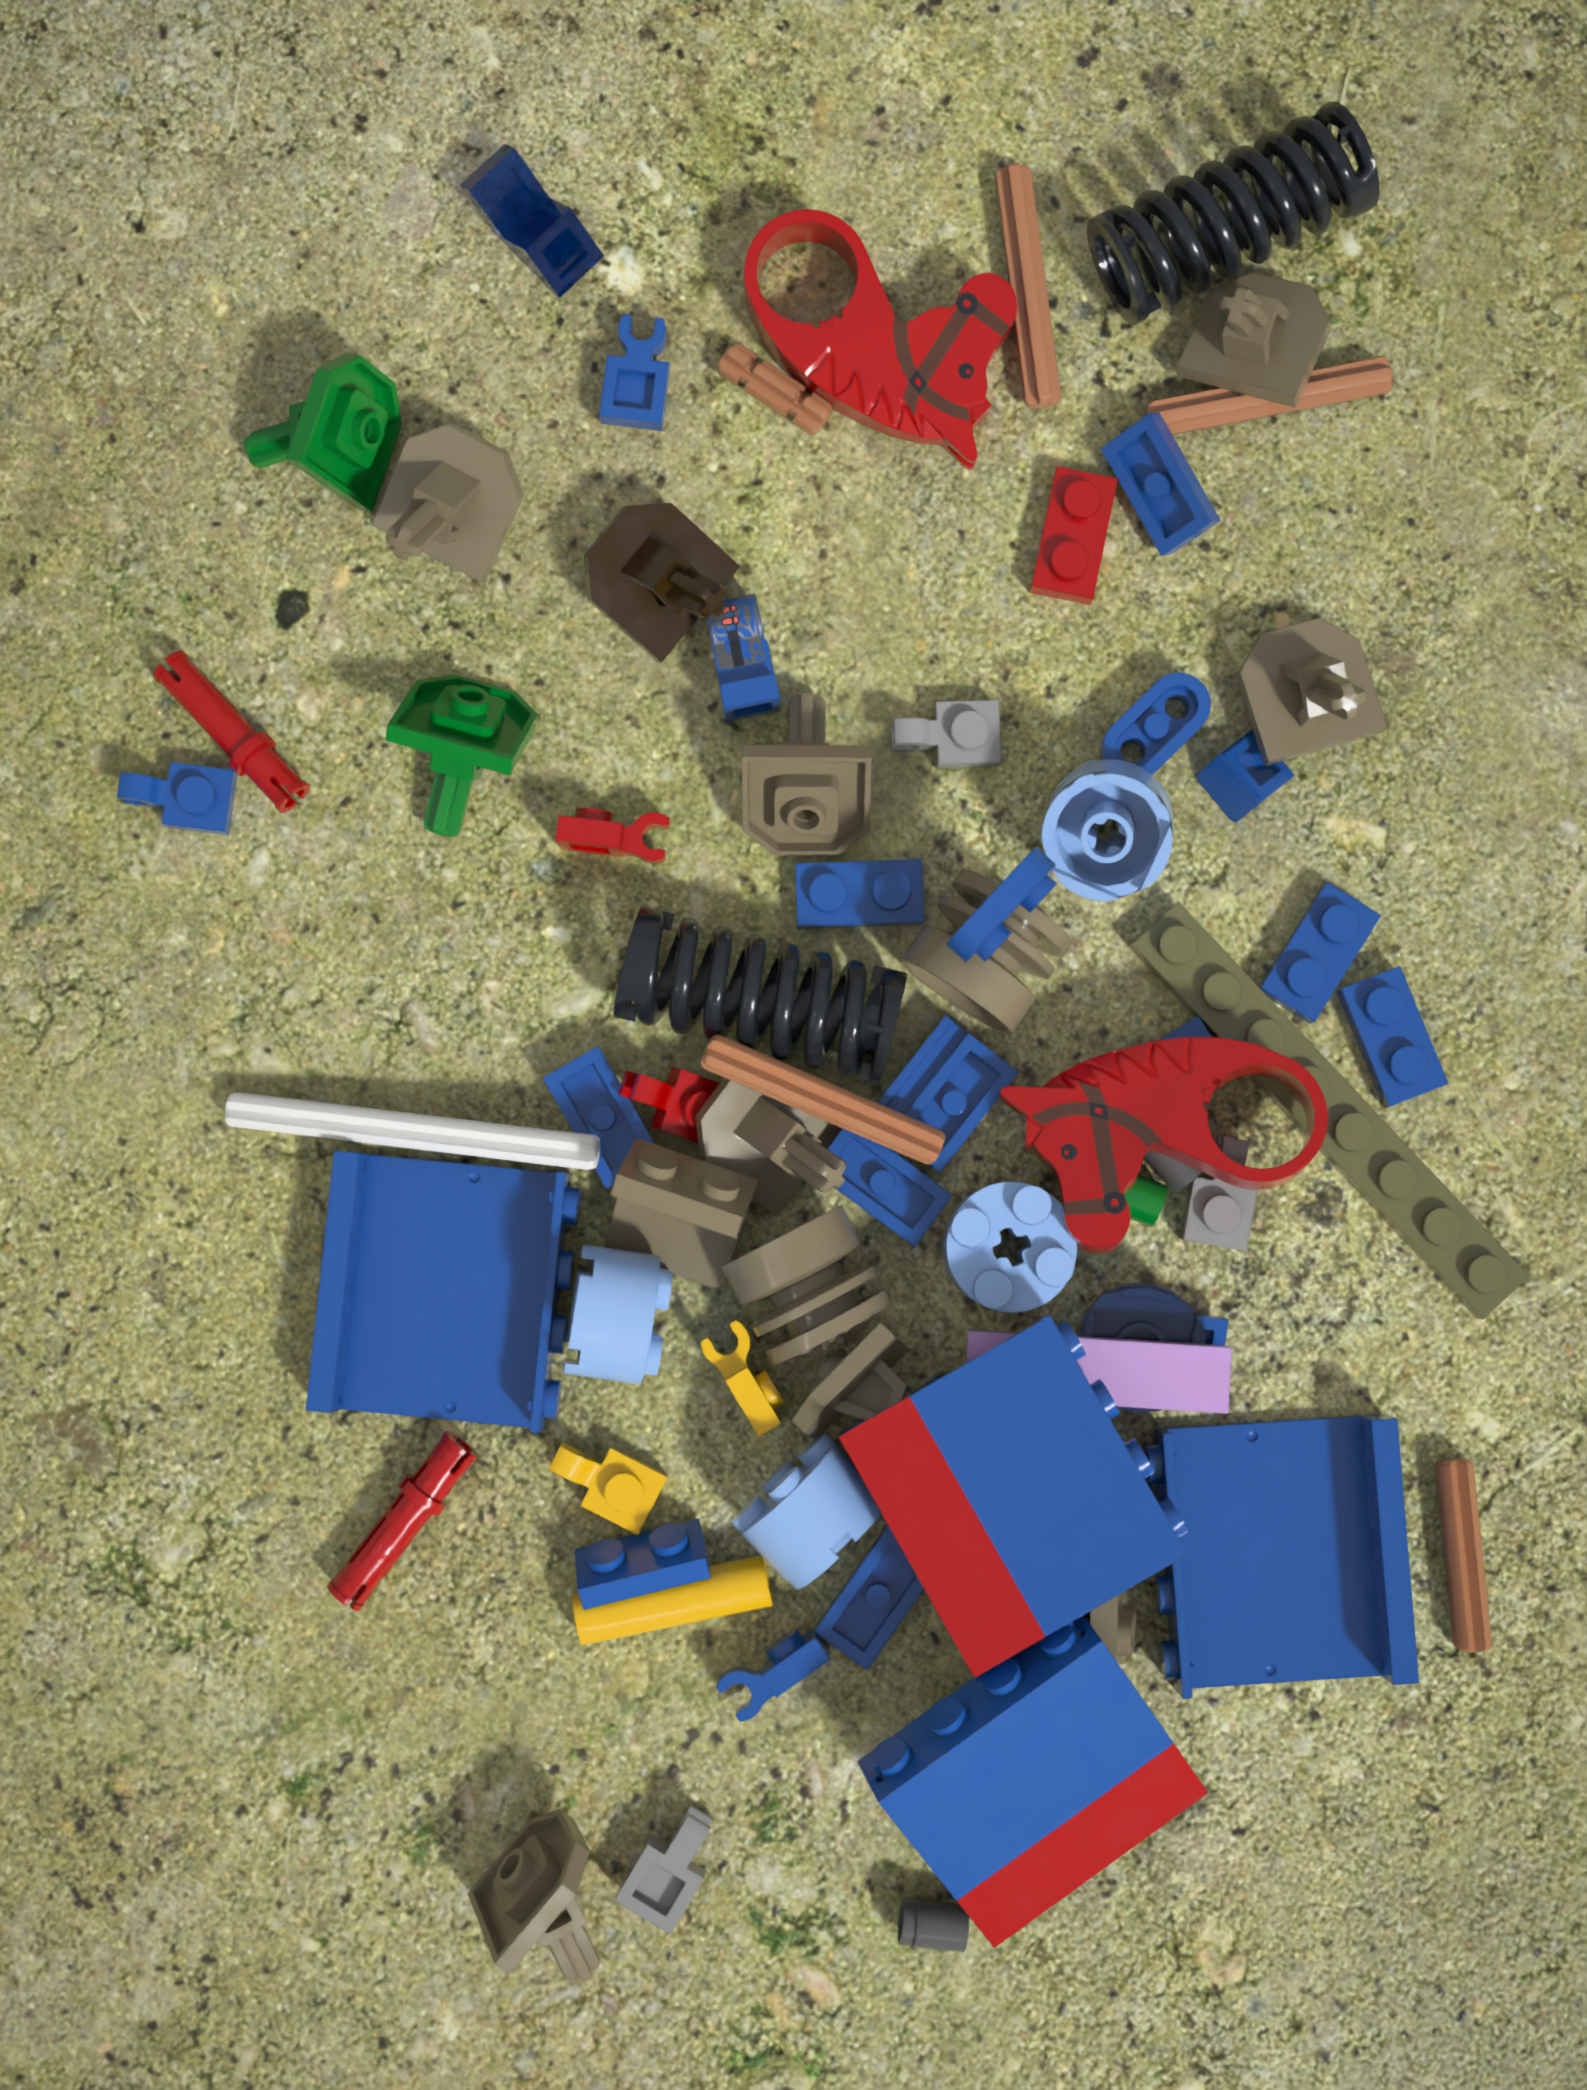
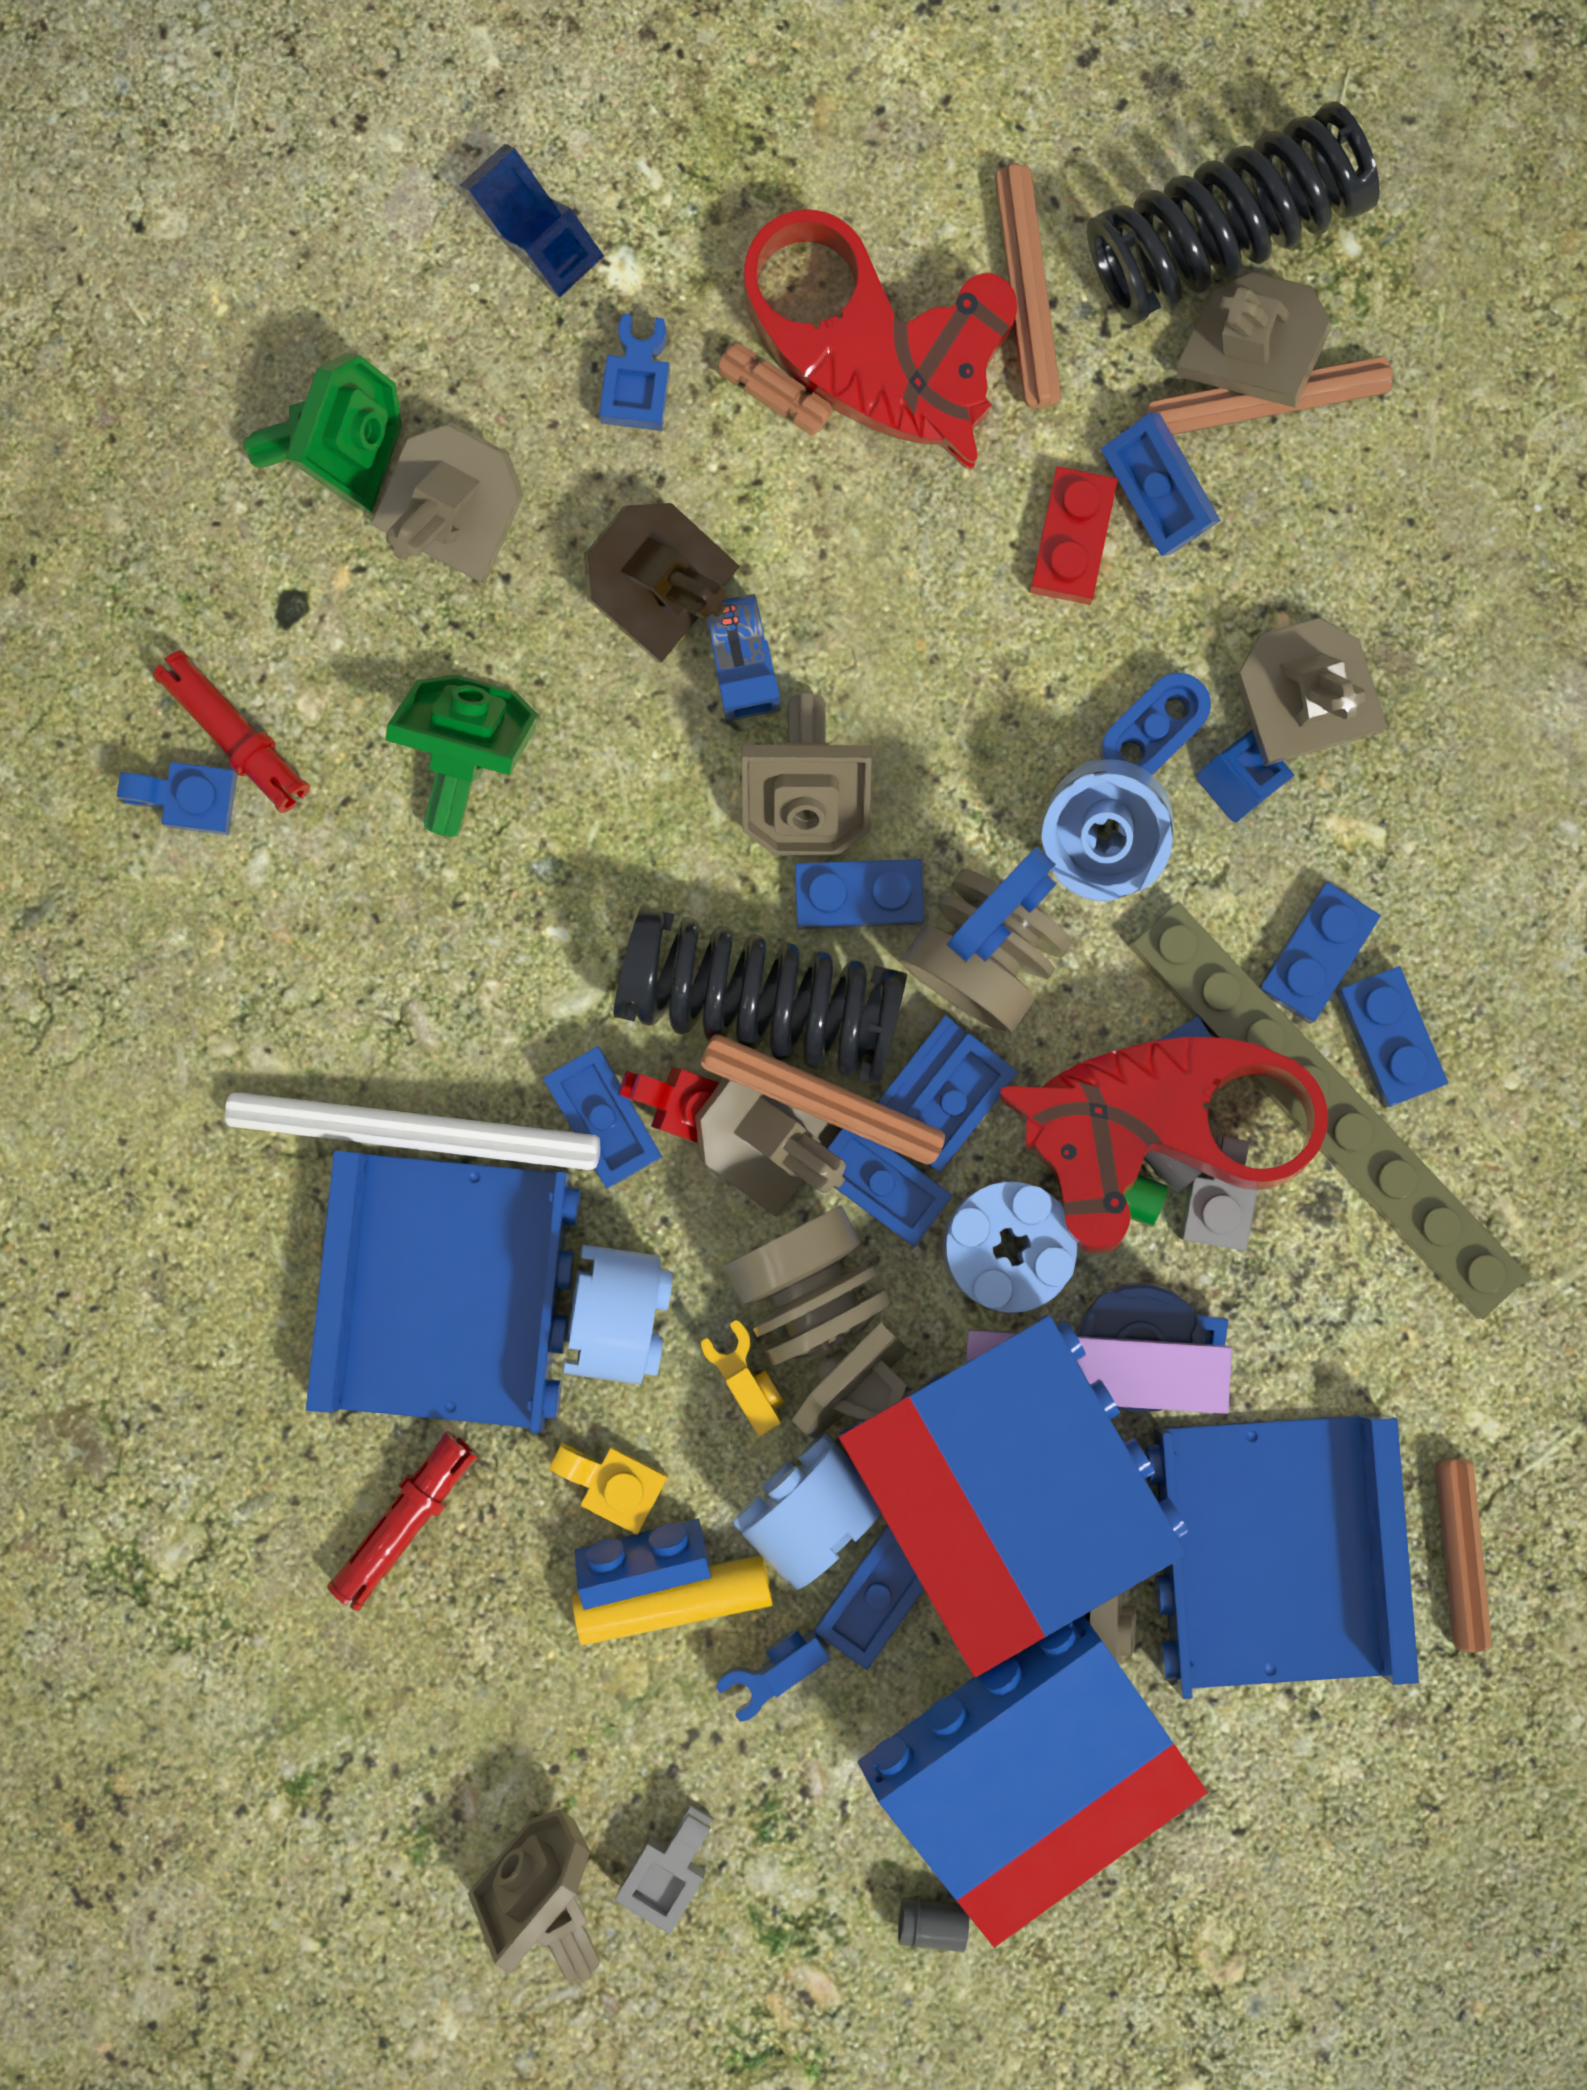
(596, 833): red plate -> none
(679, 1211): dark tan bracket -> none
(961, 734): light grey plate -> none

